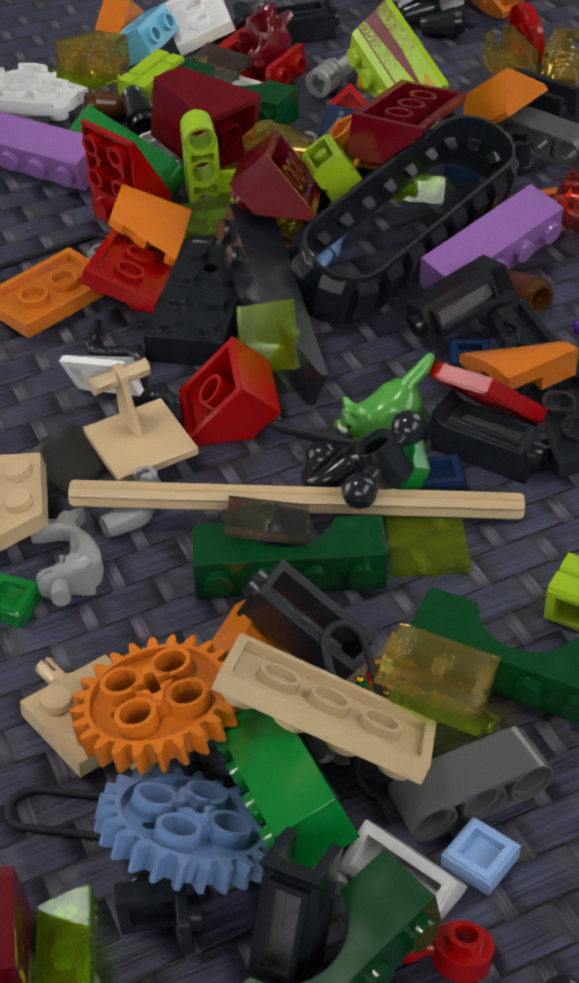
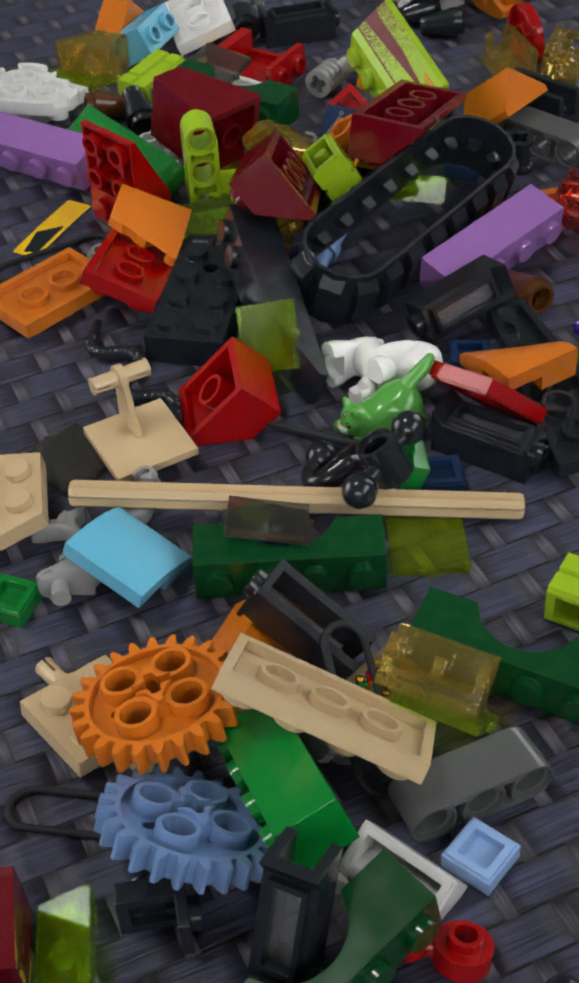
(52, 227): none -> yellow sticker
(85, 367): white slope -> none
(126, 555): none -> medium azure slope
(265, 37): dark red hair -> none
(374, 363): none -> white animal

